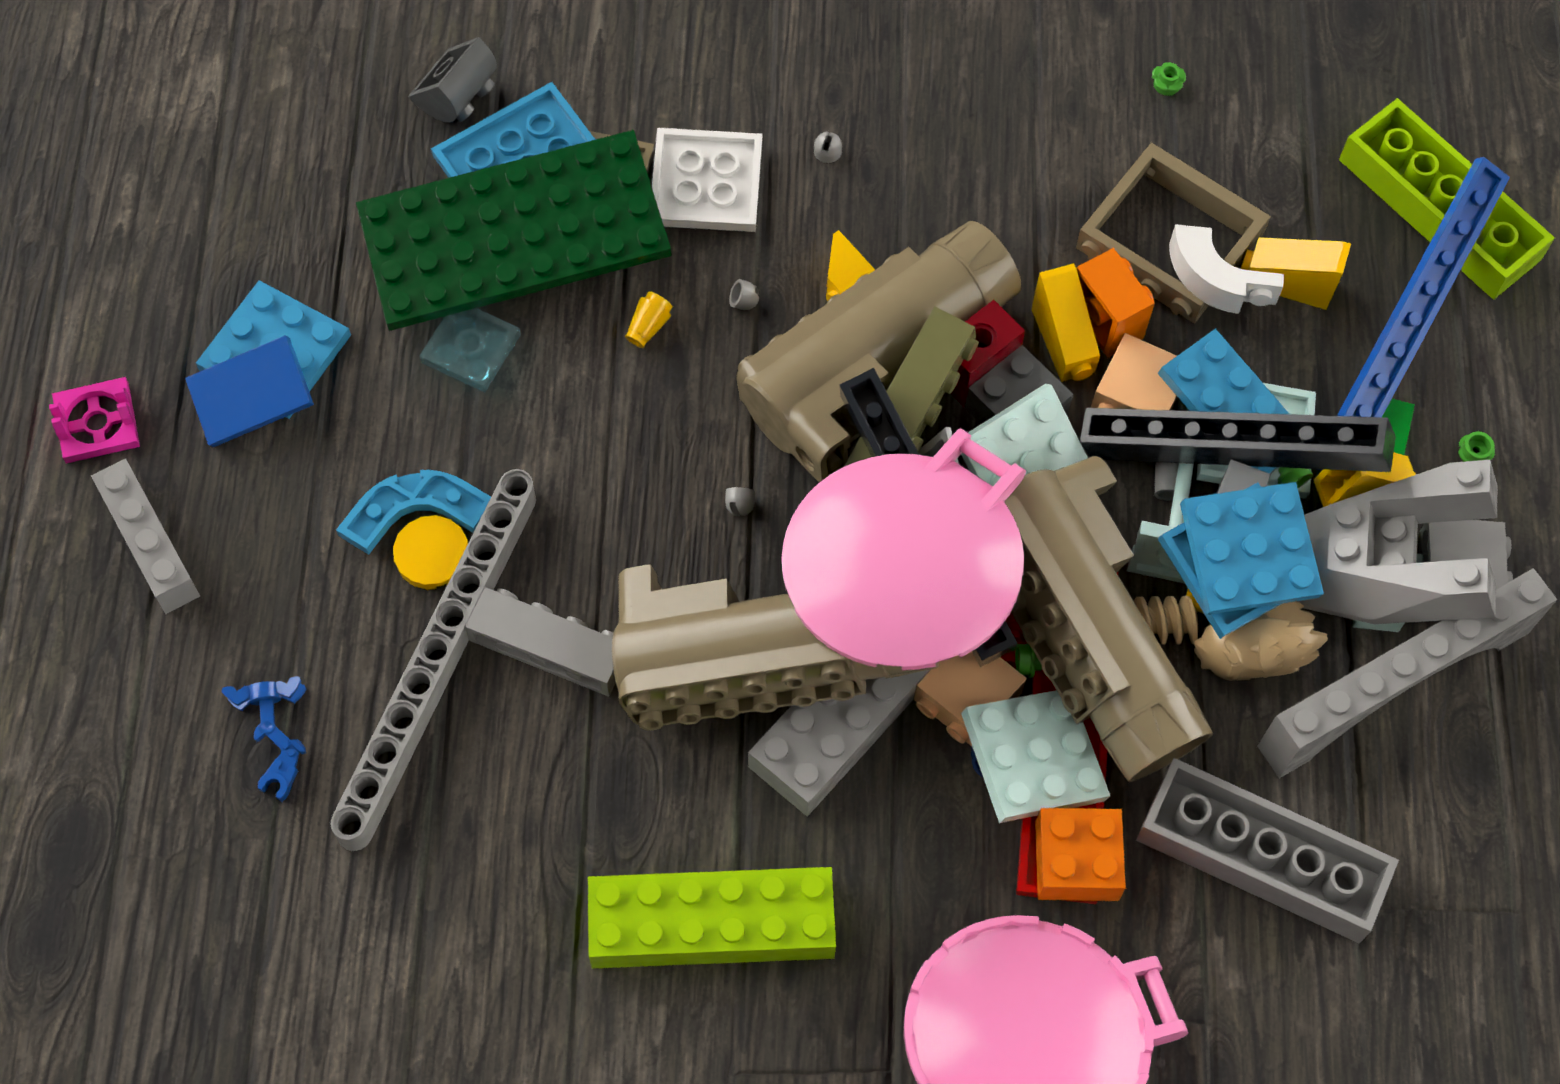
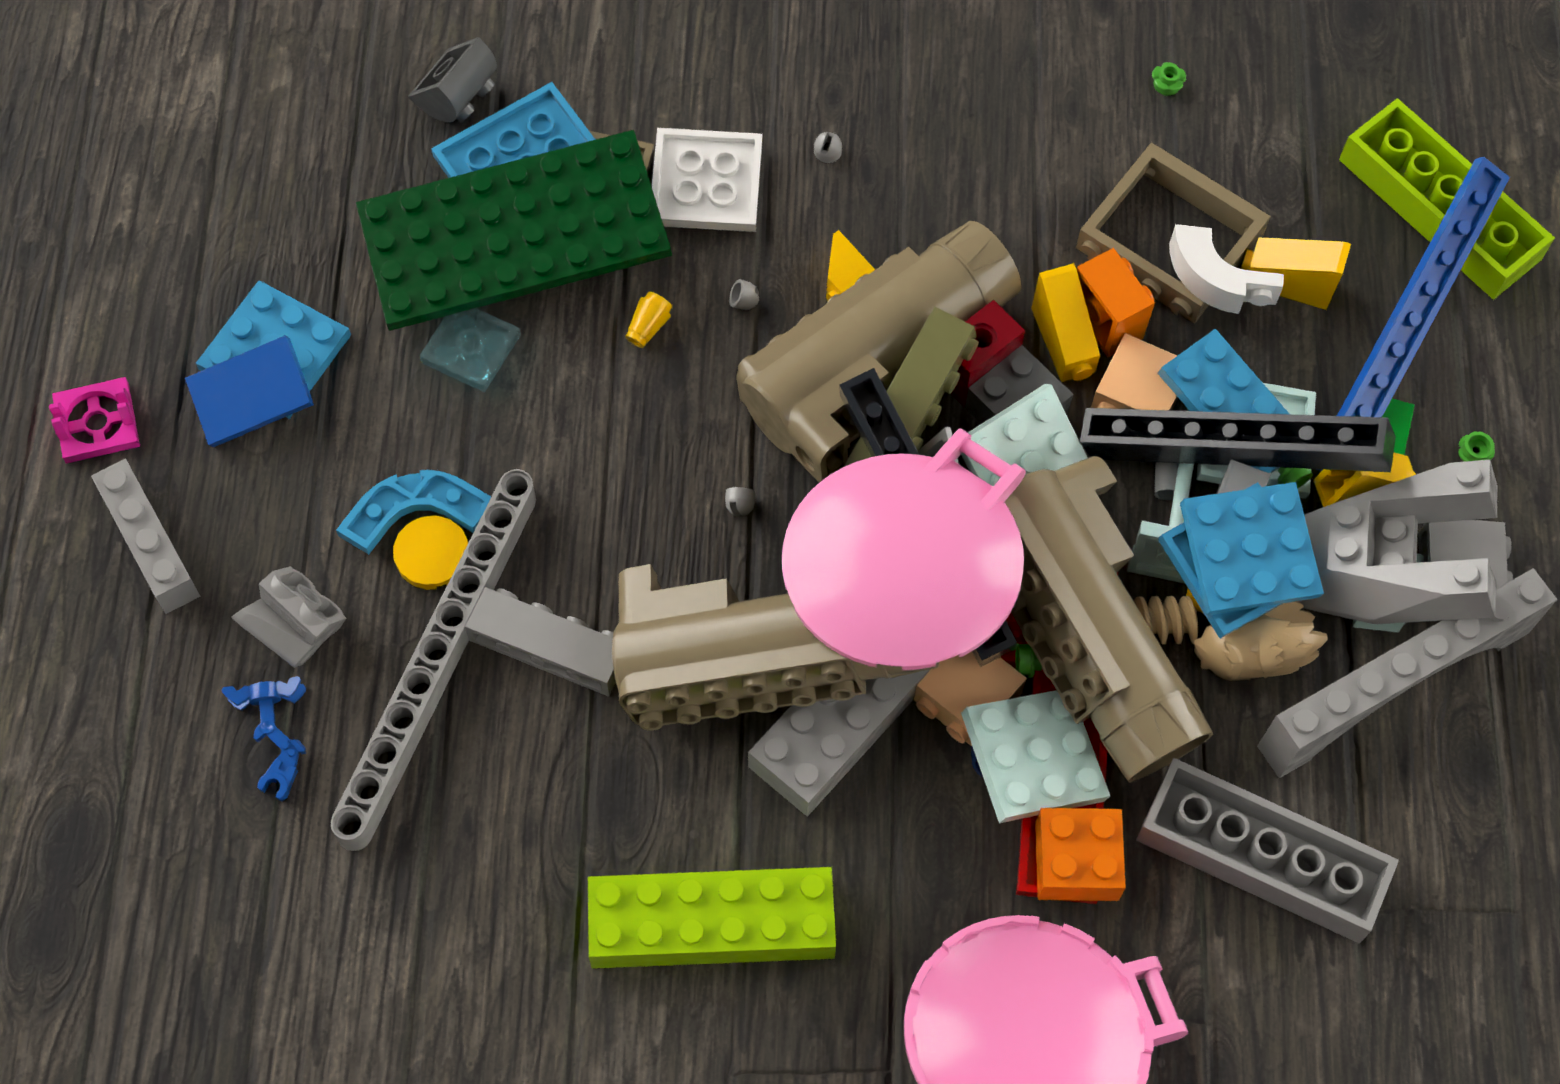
(290, 616): none -> light grey piece

